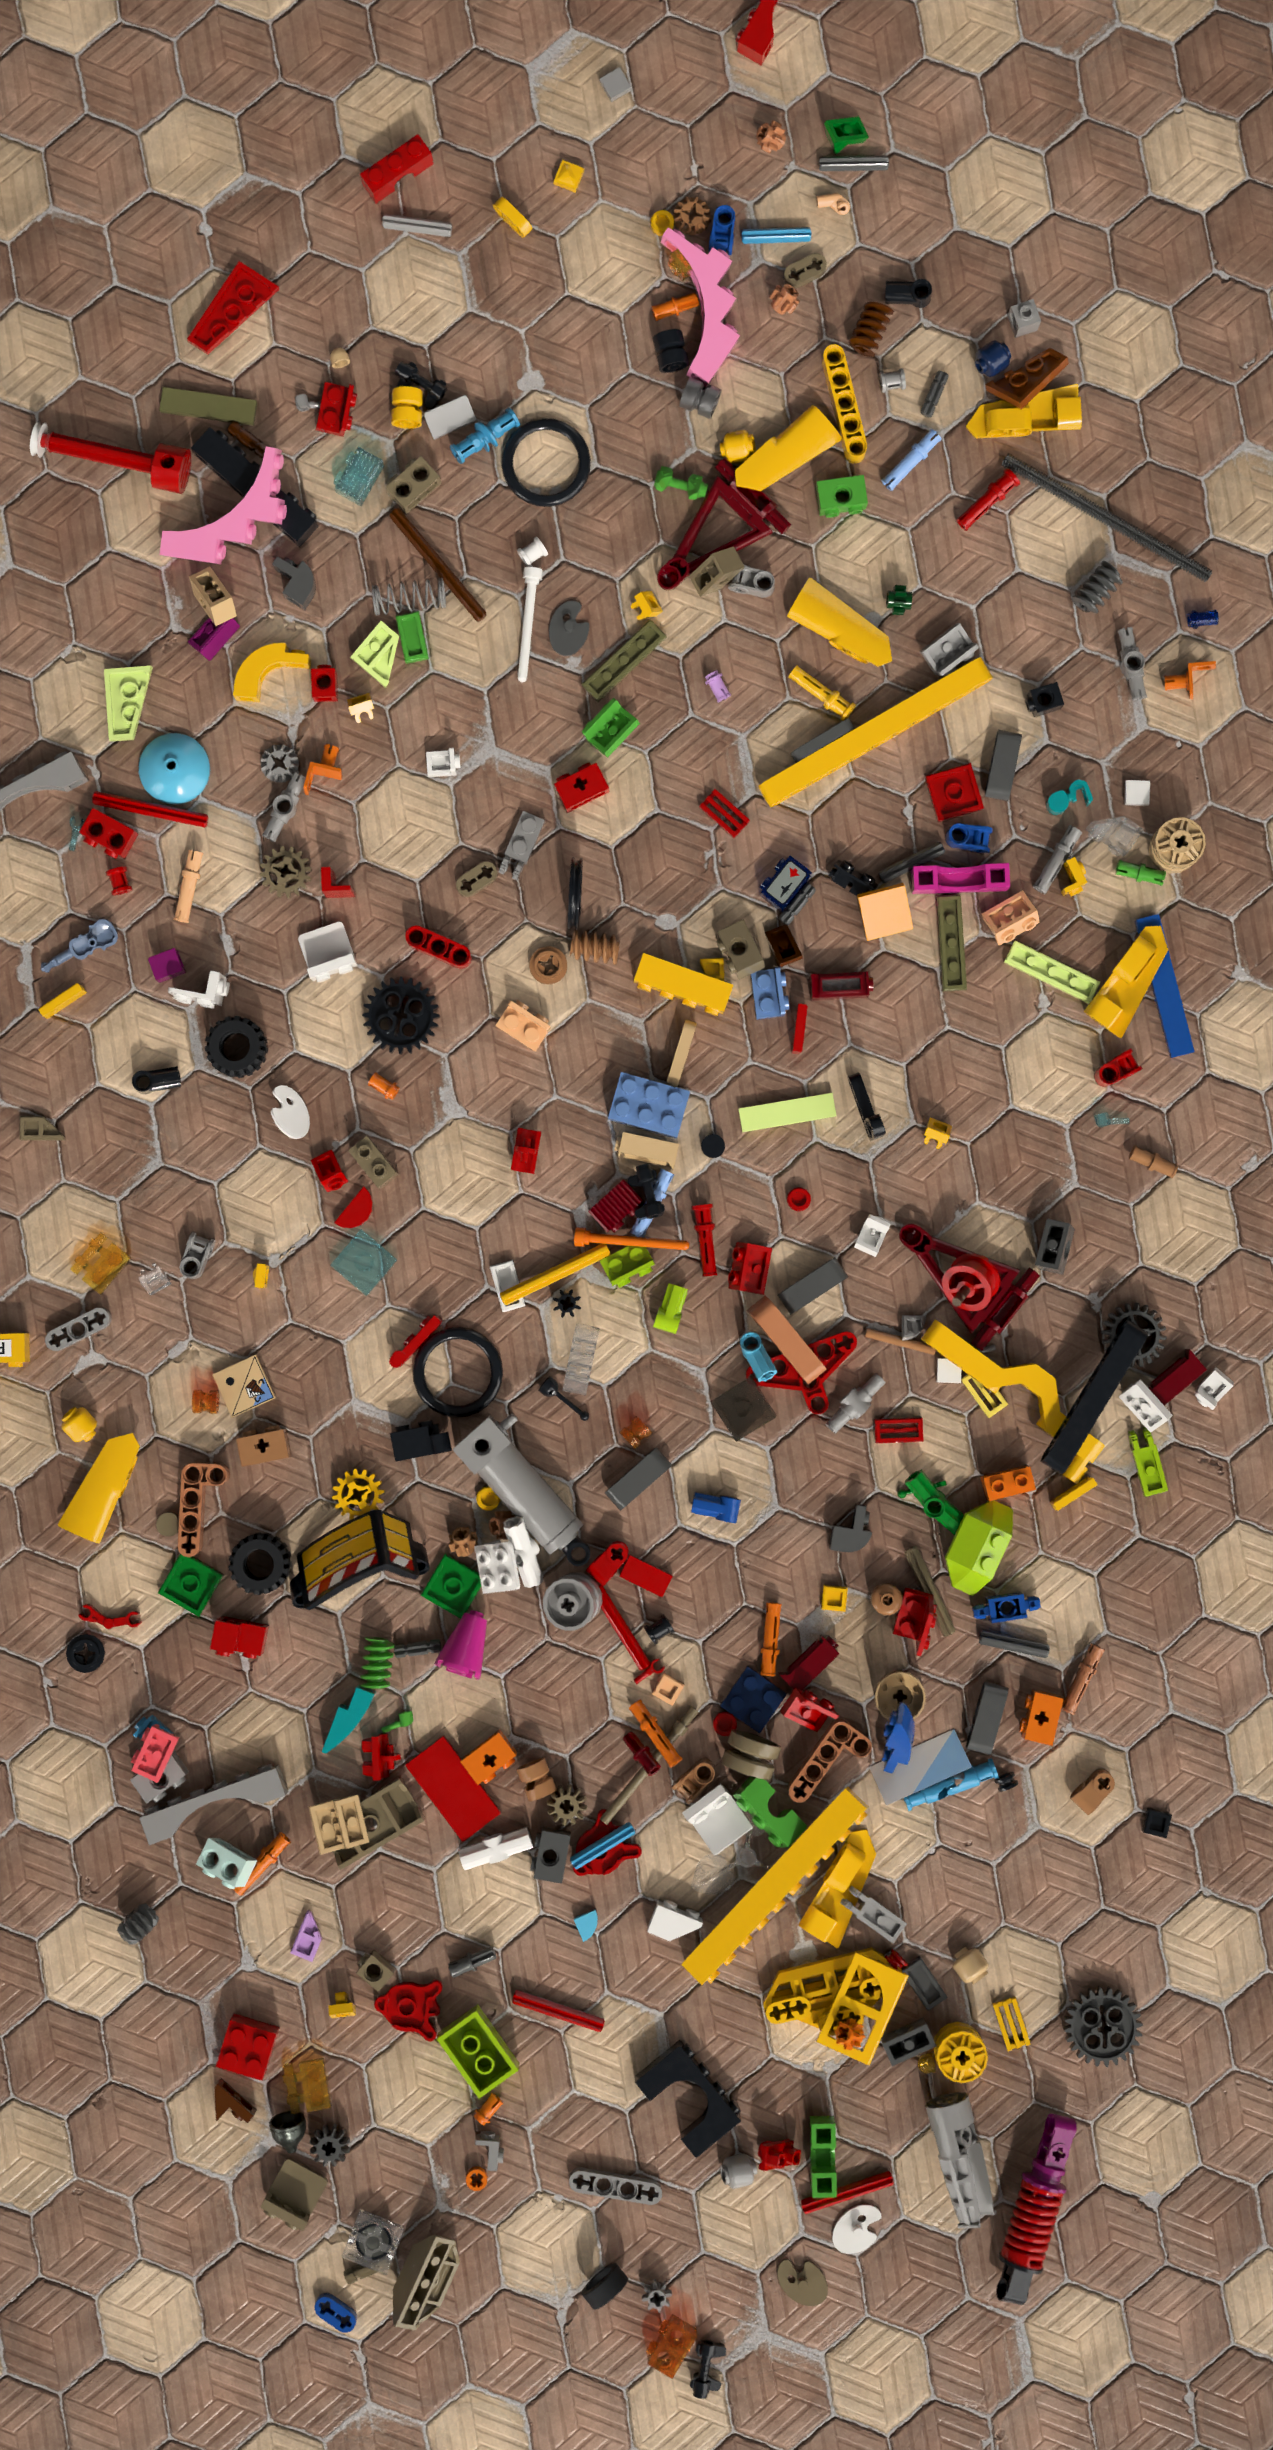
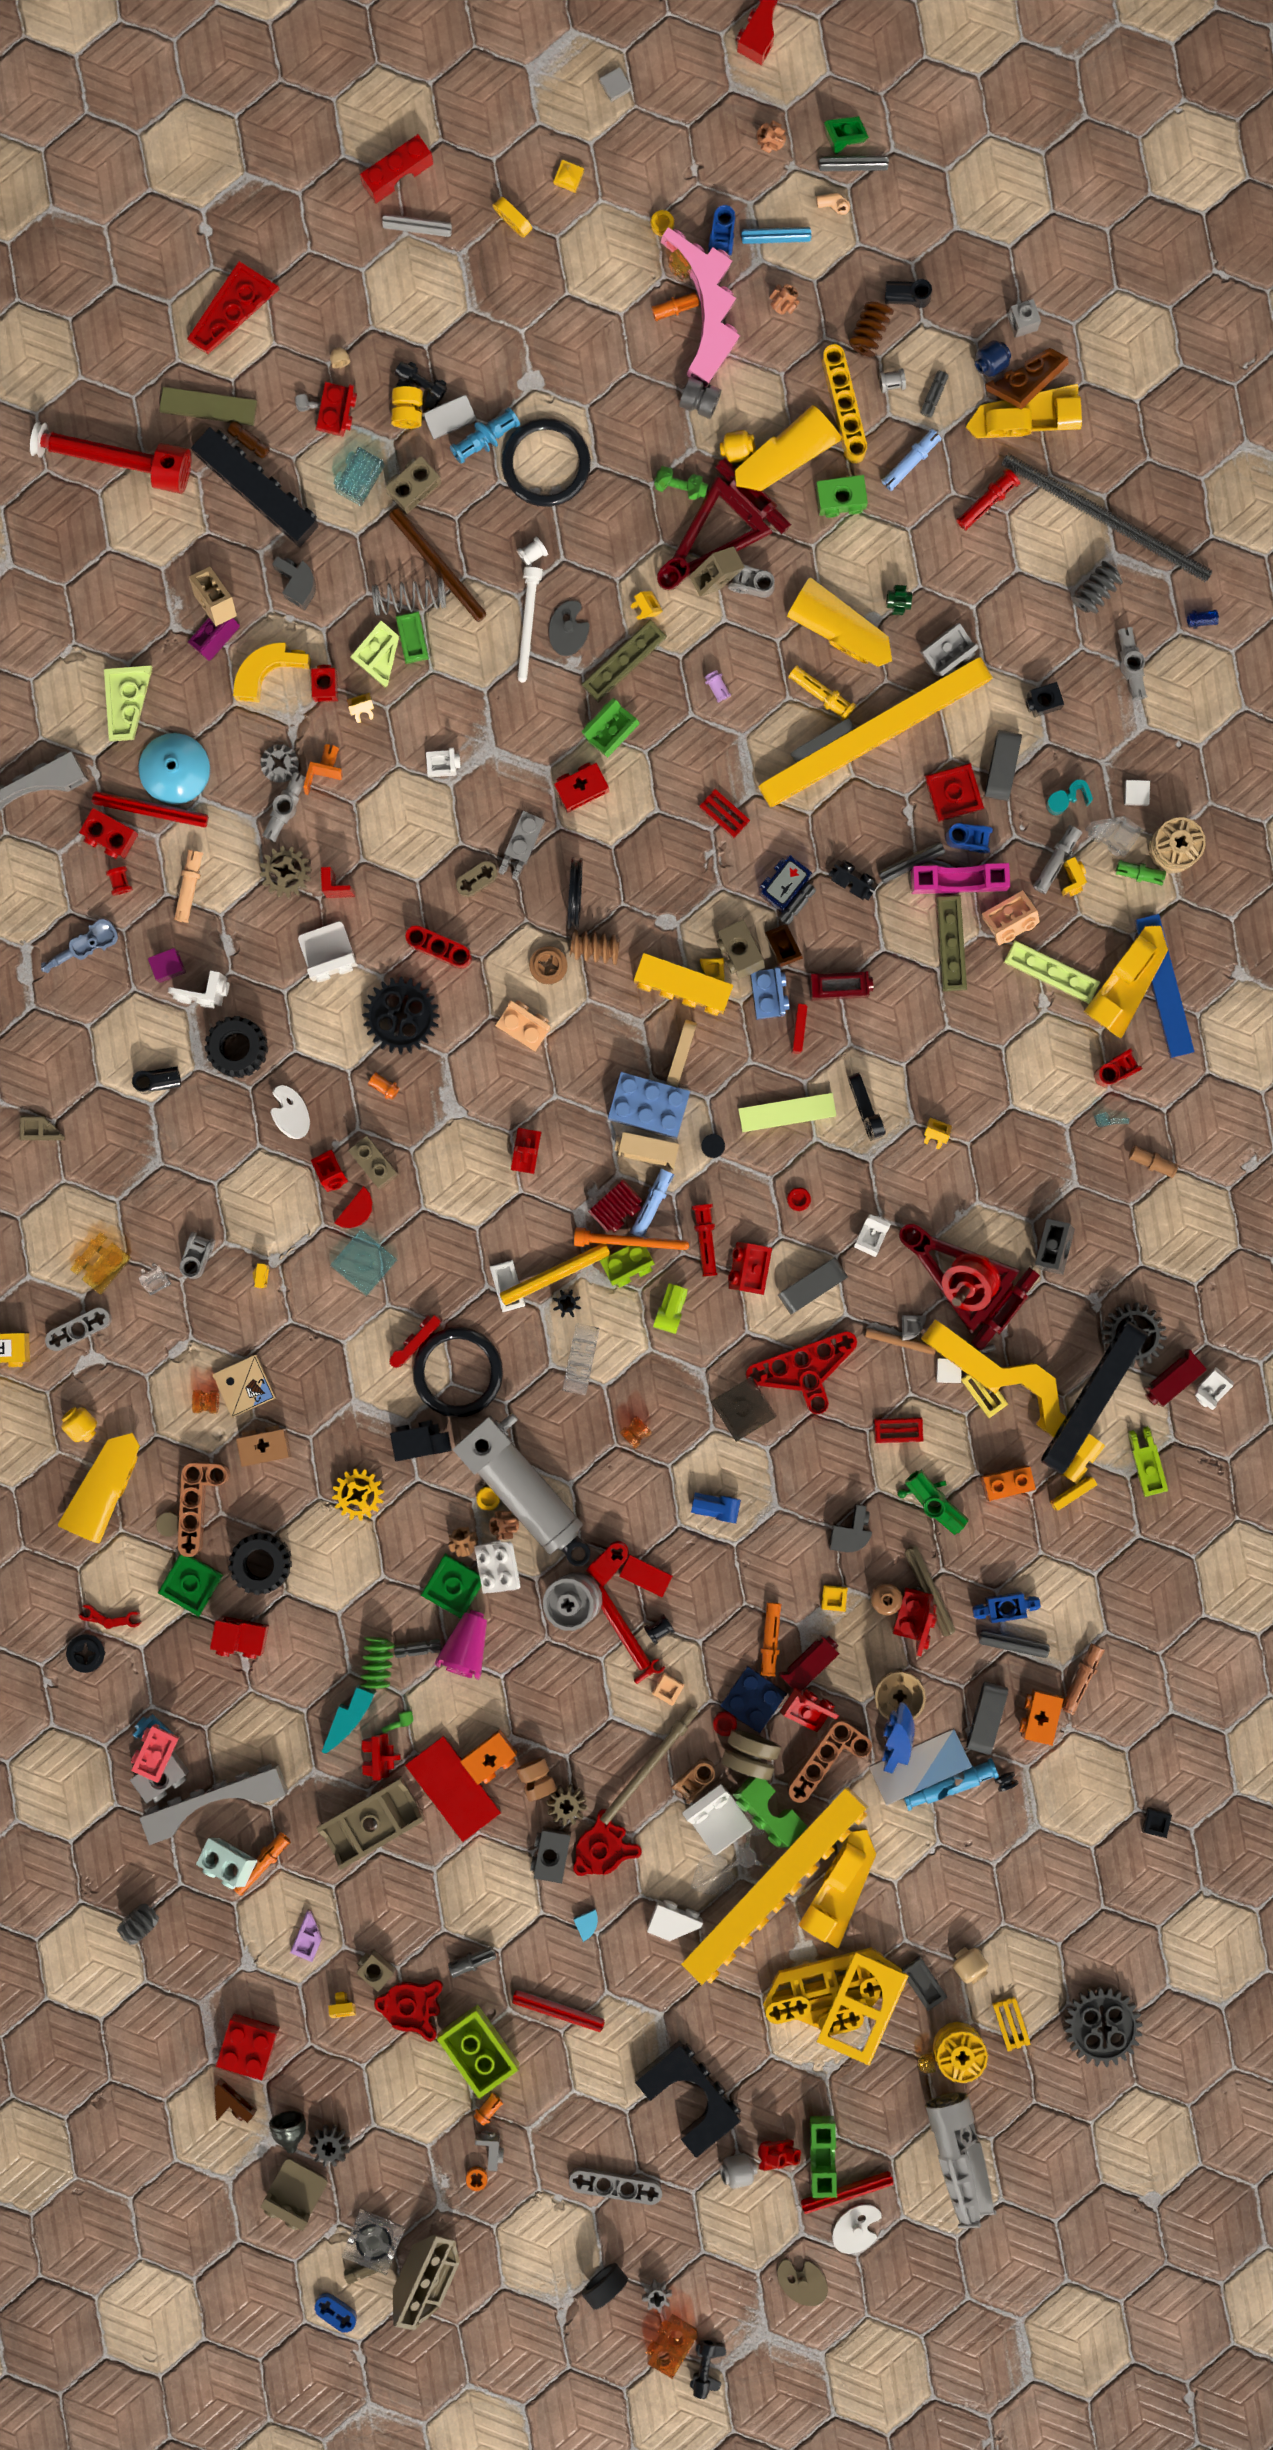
(62, 1000): yellow tile -> none
(75, 833): clear light blue hand -> none
(238, 526): bright pink arch -> none
(314, 2085): clear yellow plate -> none
(338, 1824): tan slope -> none
(353, 1553): panel -> none
(495, 1848): white piece -> none
(525, 1551): white piece -> none
(550, 1388): black hinge -> none
(602, 1845): dark azure axle -> none
(638, 1478): dark grey beam -> none
(641, 1754): dark red axle -> none
(646, 1178): black piece -> none
(650, 1726): orange pin -> none
(670, 346): black wheel -> none
(698, 223): medium nougat gear -> none
(757, 1357): medium azure piece -> none
(786, 1339): nougat beam -> none
(802, 266): dark tan beam -> none
(849, 2034): orange gear -> none
(855, 1403): light grey pin -> none
(875, 1916): light grey hinge -> none
(885, 911): light orange tile -> none
(896, 1960): red bush -> none
(908, 2041): dark grey brick -> none
(979, 1546): lime wedge -> none
(1035, 2211): piece -> none
(1090, 1793): medium nougat piece -> none
(1145, 1405): white bracket -> none
(1185, 680): orange bracket -> none

